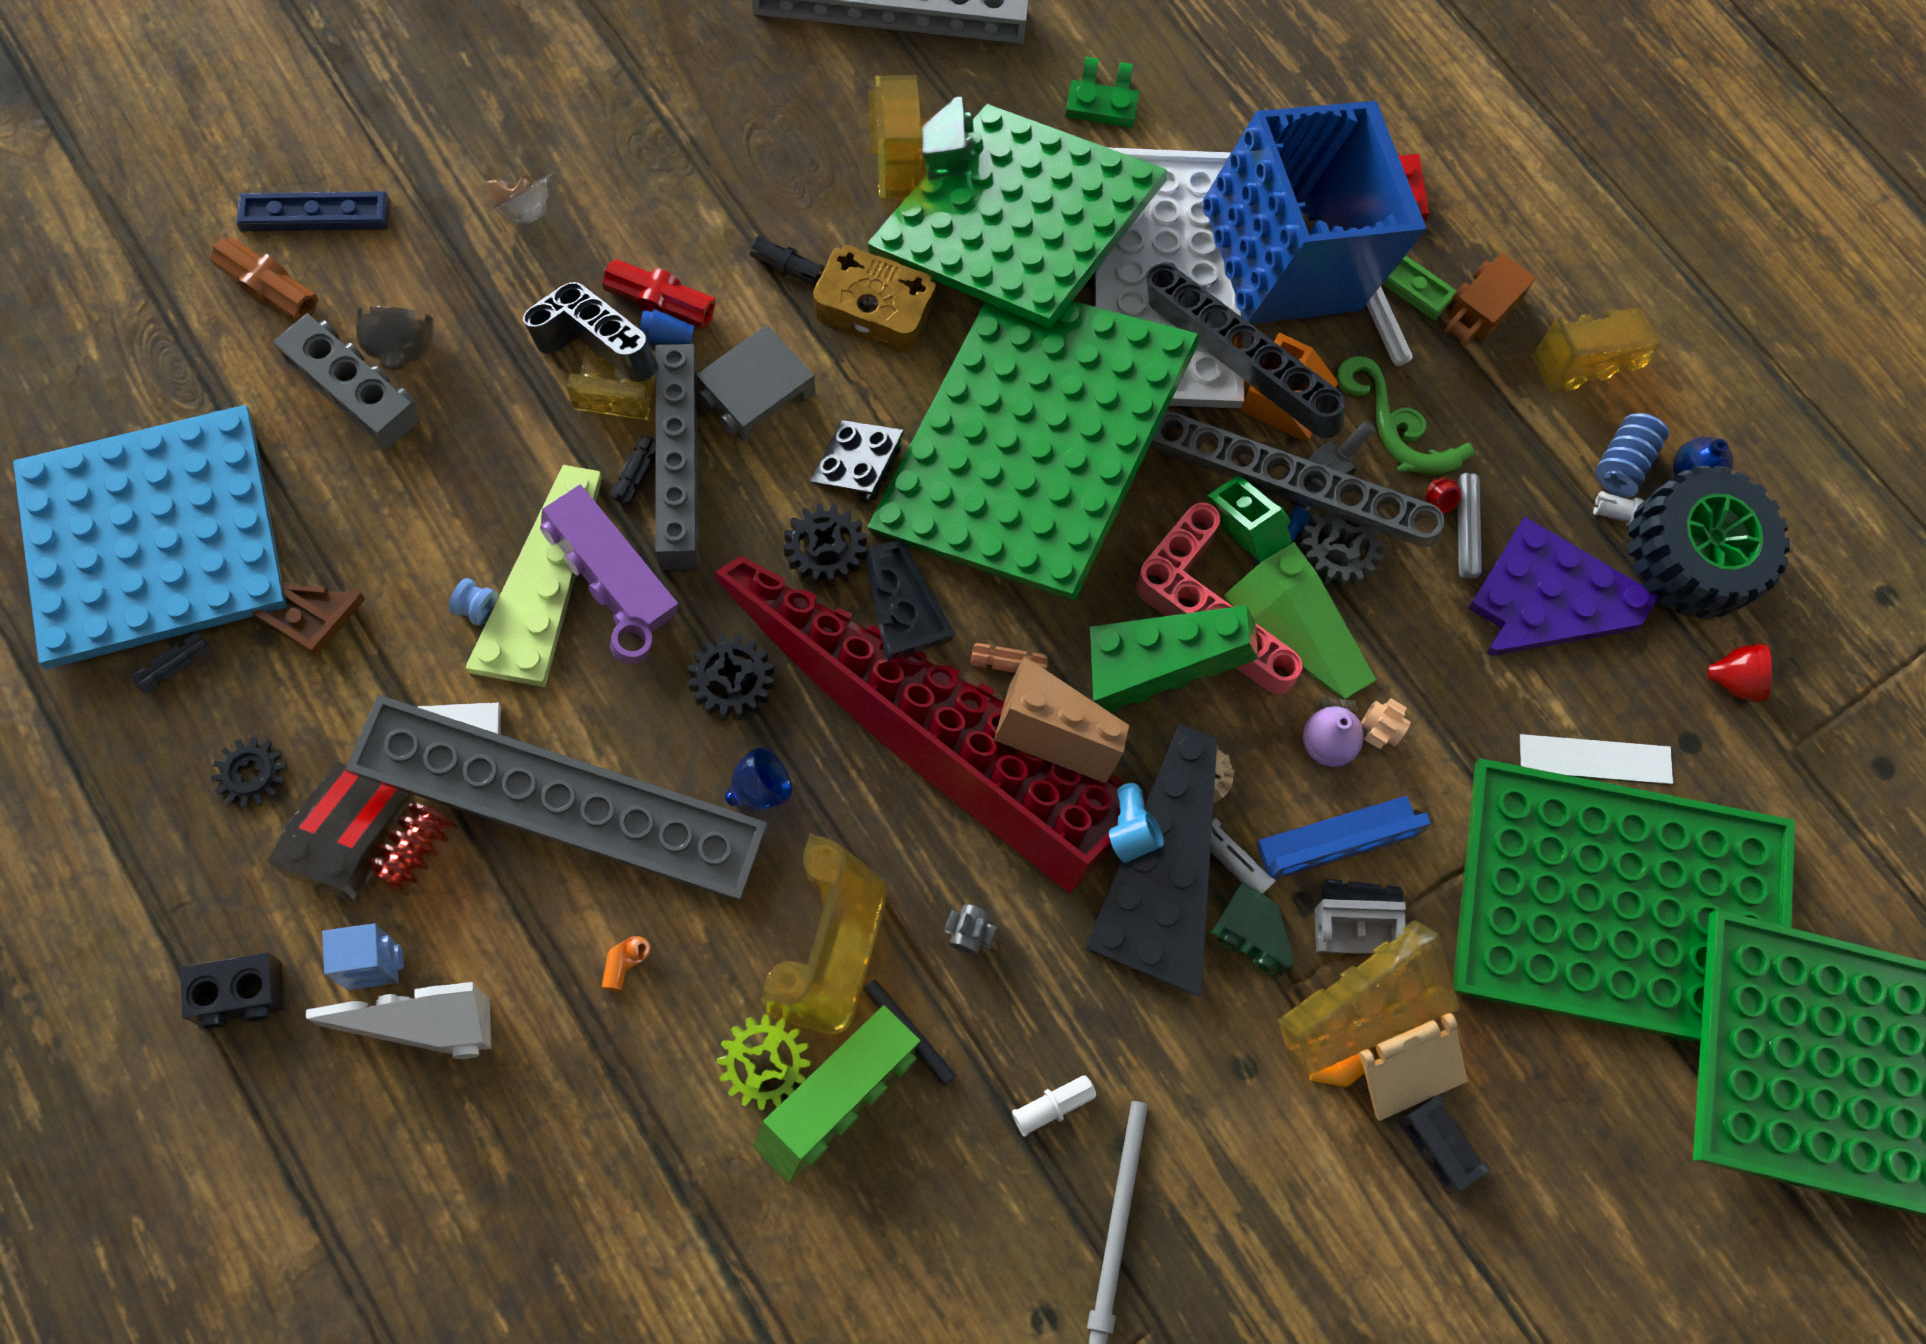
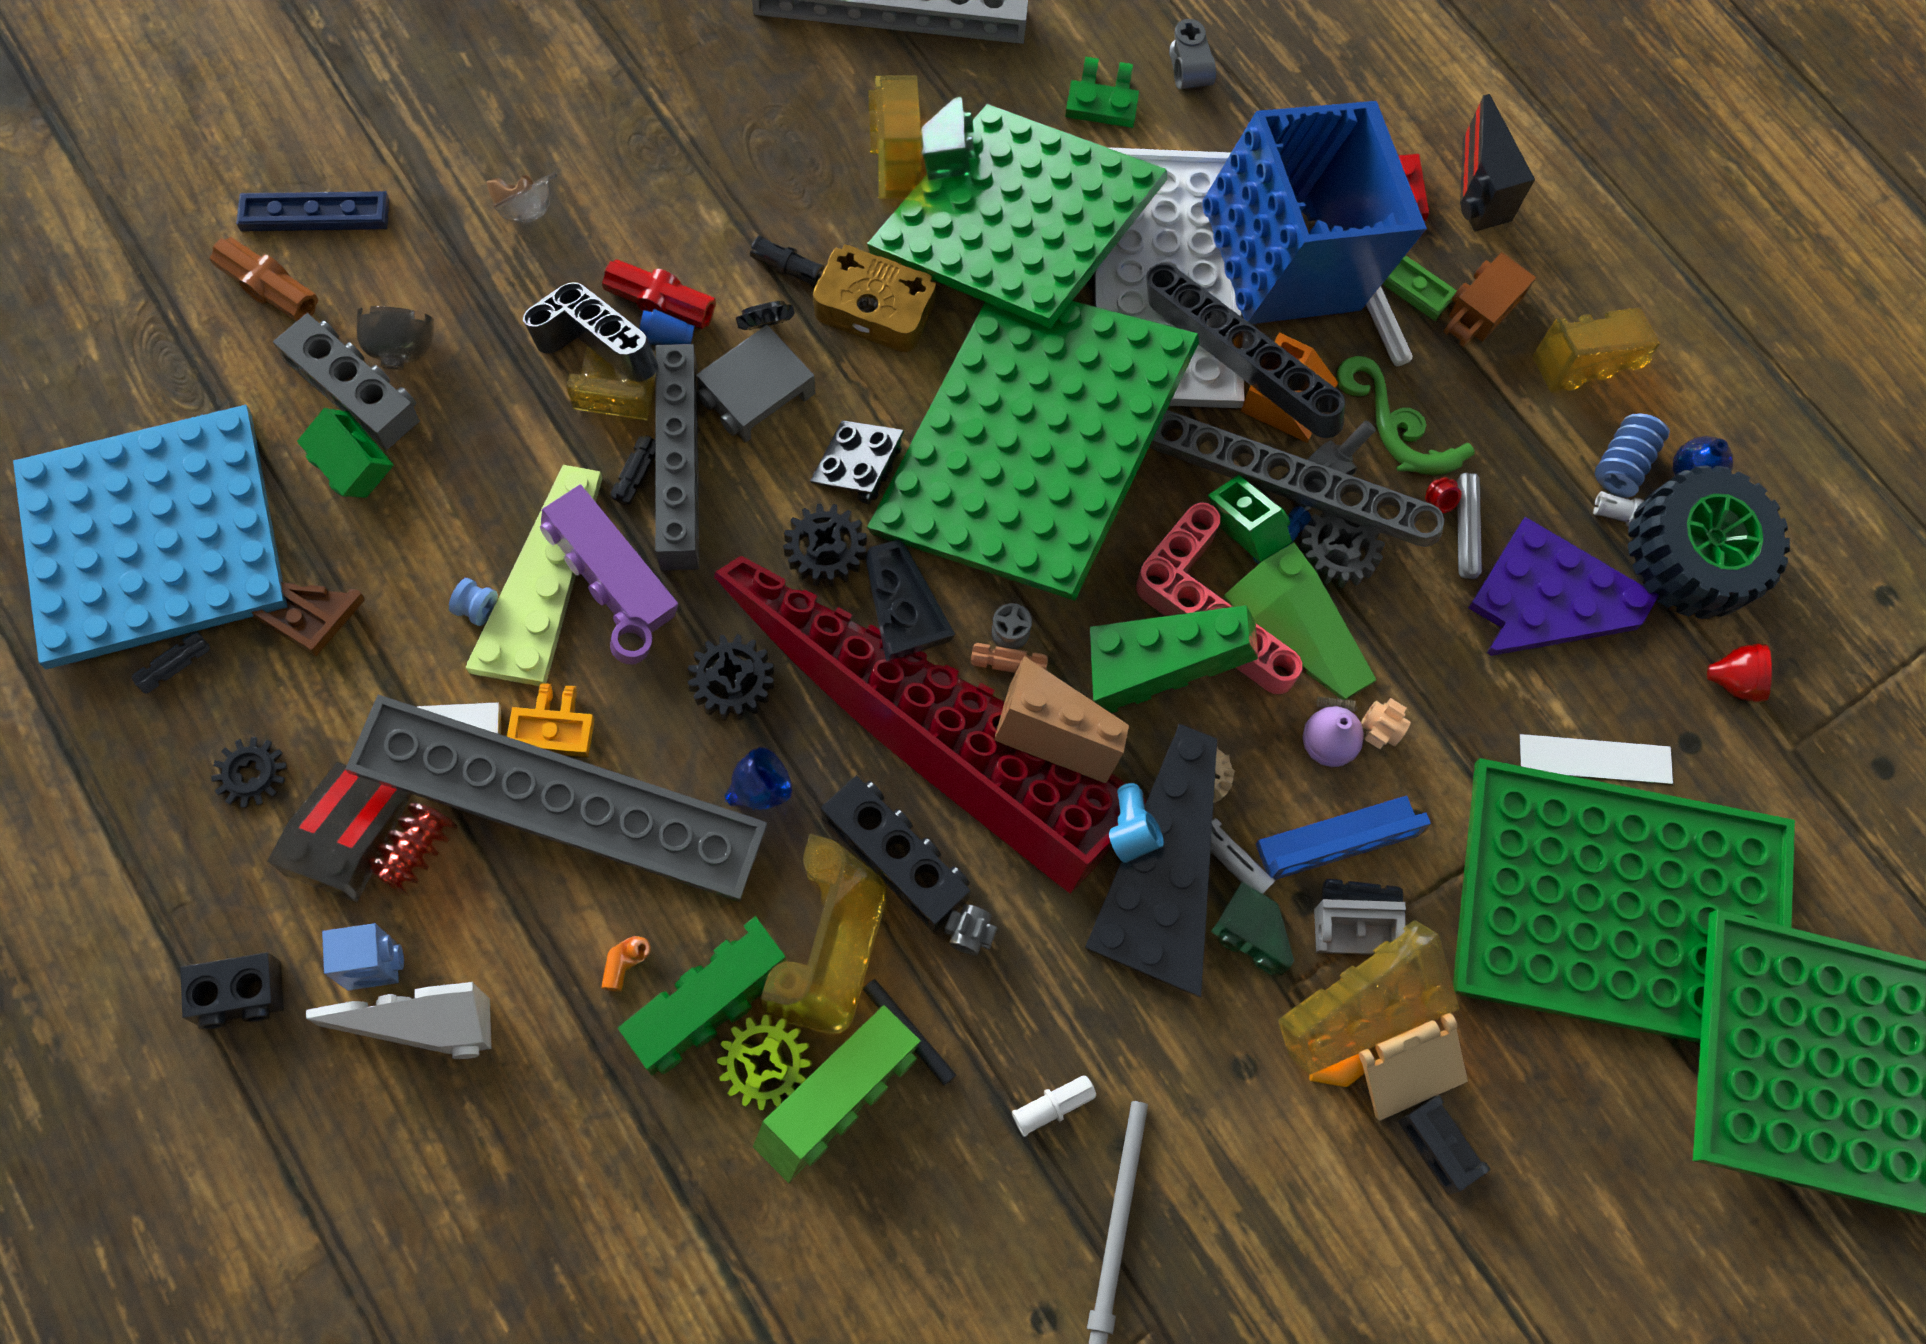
(344, 453): none -> green brick
(553, 730): none -> light orange hinge
(703, 1000): none -> green wedge
(765, 314): none -> black gear
(928, 904): none -> black brick
(1013, 618): none -> dark grey wheel
(1192, 56): none -> dark grey piece
(1492, 170): none -> black slope

